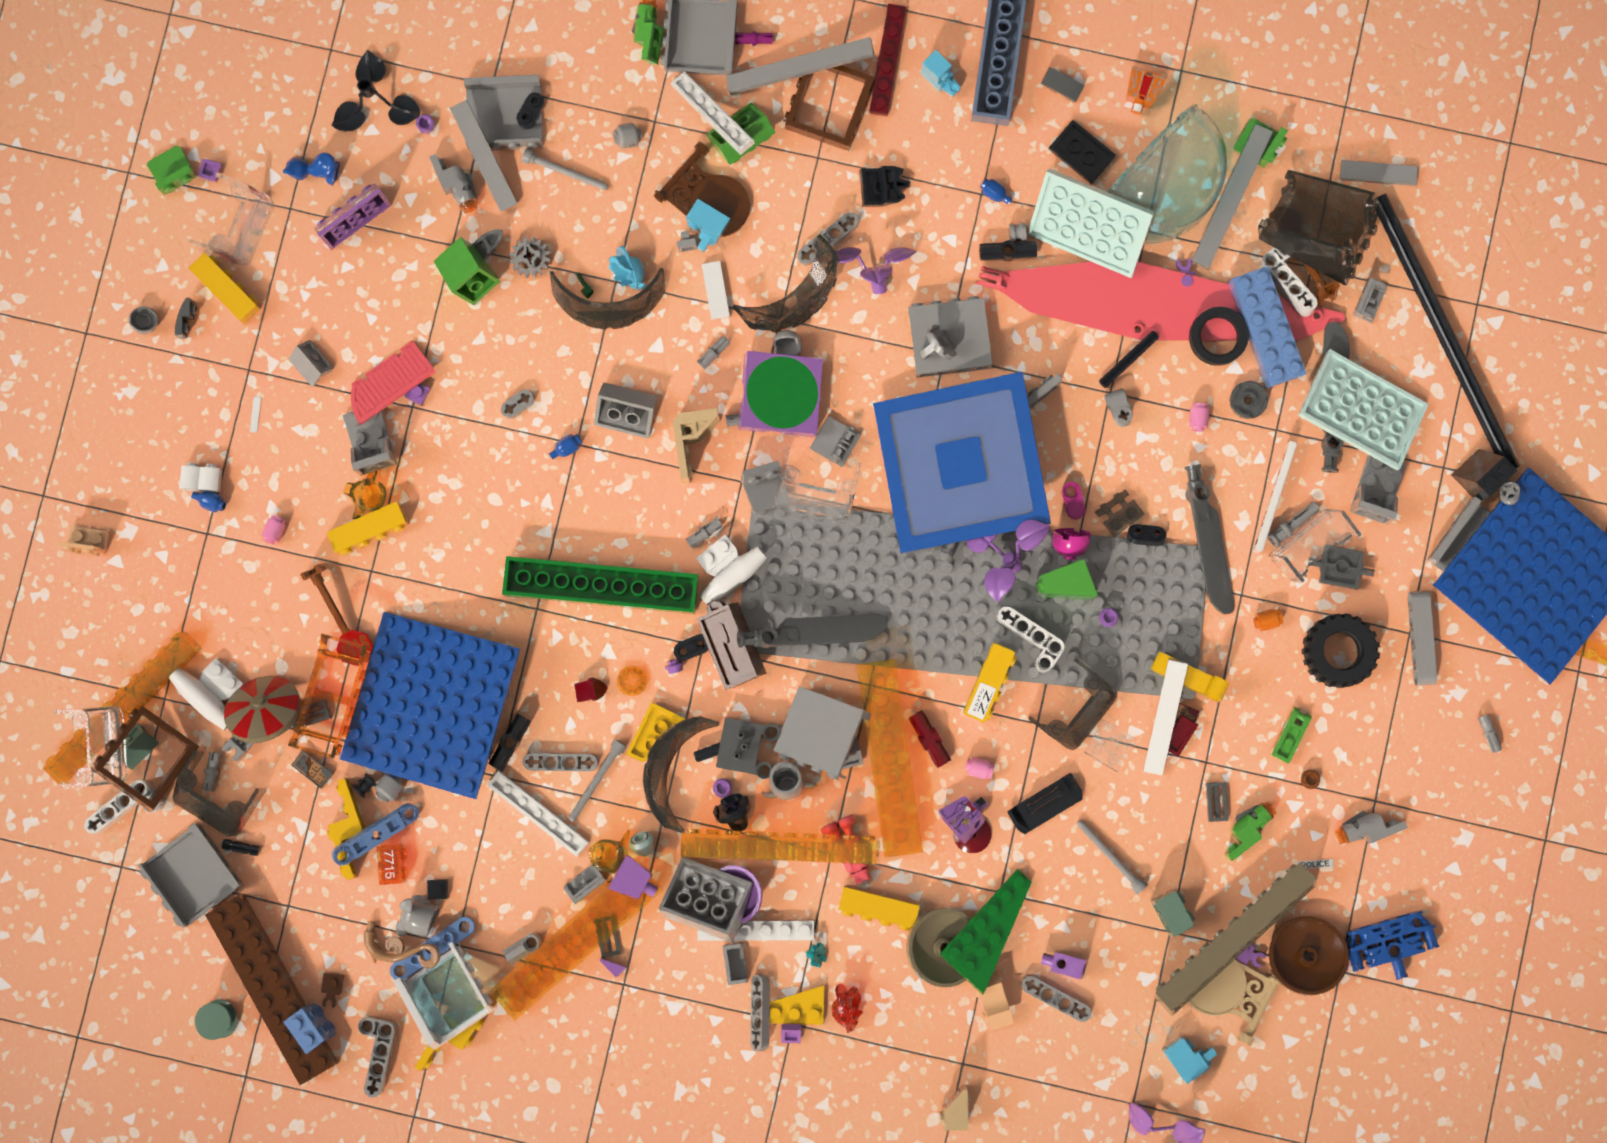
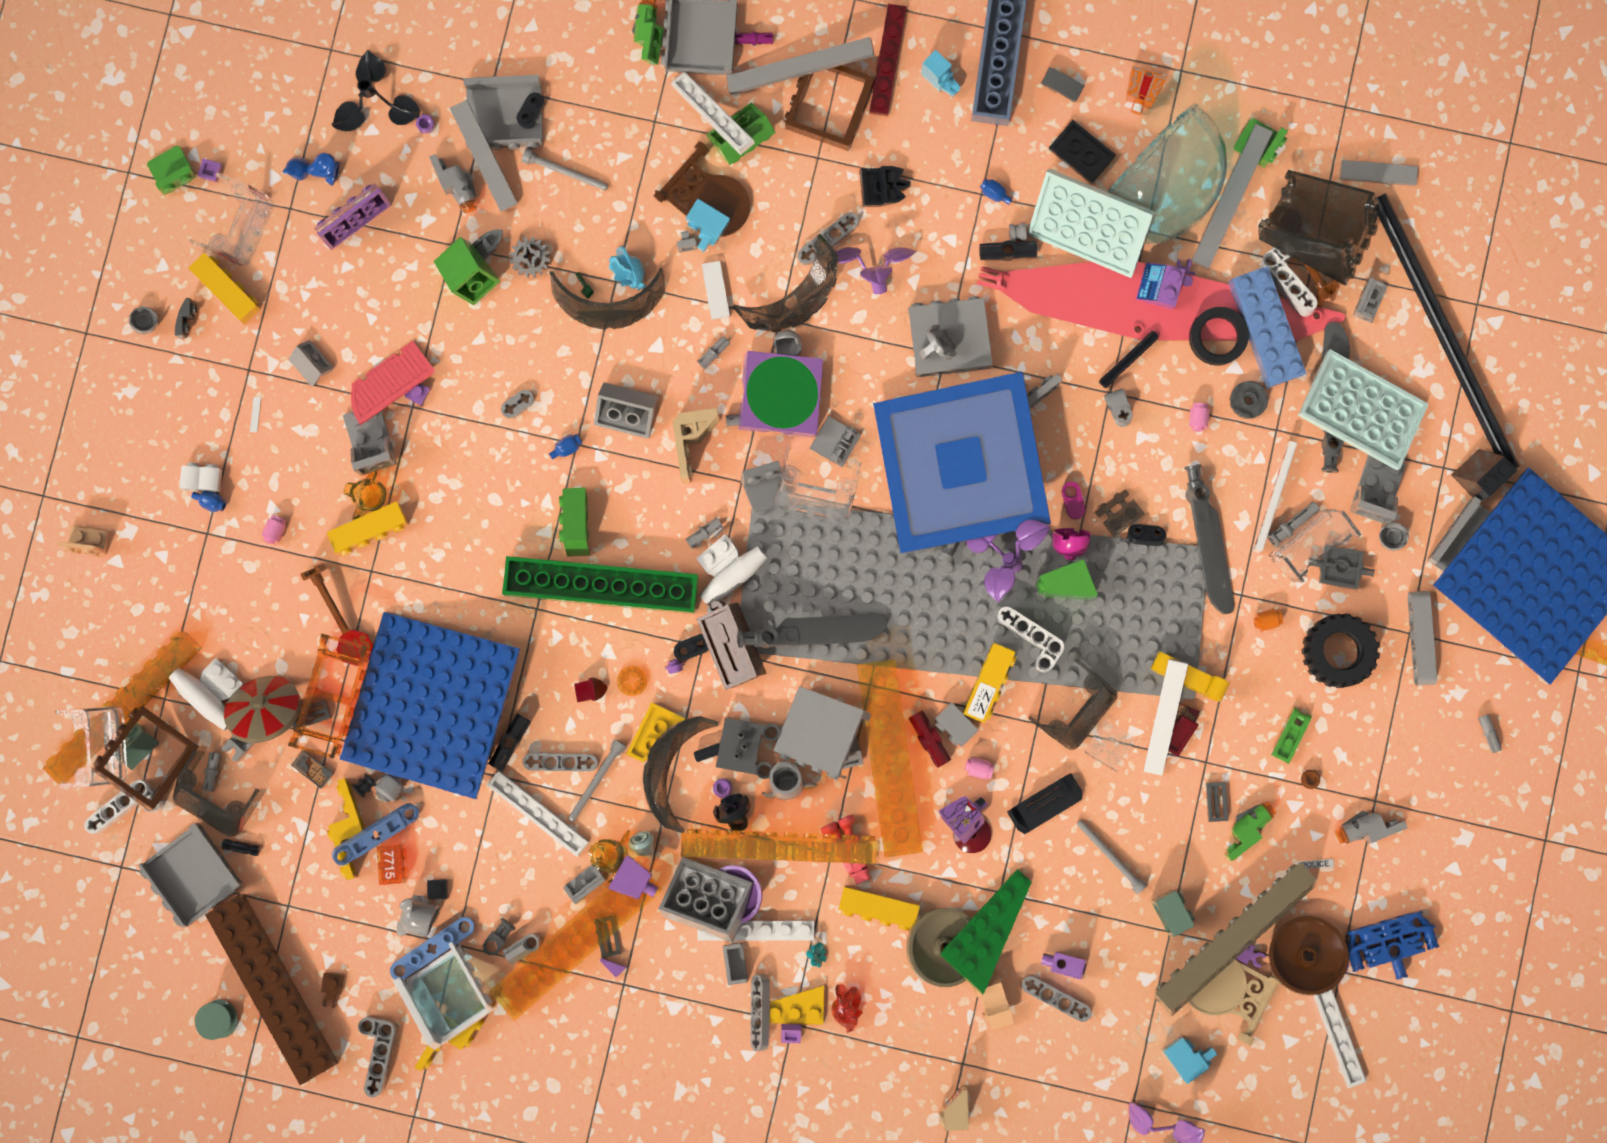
(310, 1027): medium blue bracket -> none
(399, 955): medium nougat plant -> none
(498, 937): none -> dark grey connector
(574, 521): none -> bright green wedge
(627, 135): light grey head -> none
(956, 725): none -> light grey brick
(1108, 617): medium lavender plate -> none
(1160, 285): none -> slope
(1340, 1039): none -> white tile
(1393, 536): none -> light grey hair
(1508, 489): light grey wheel -> none

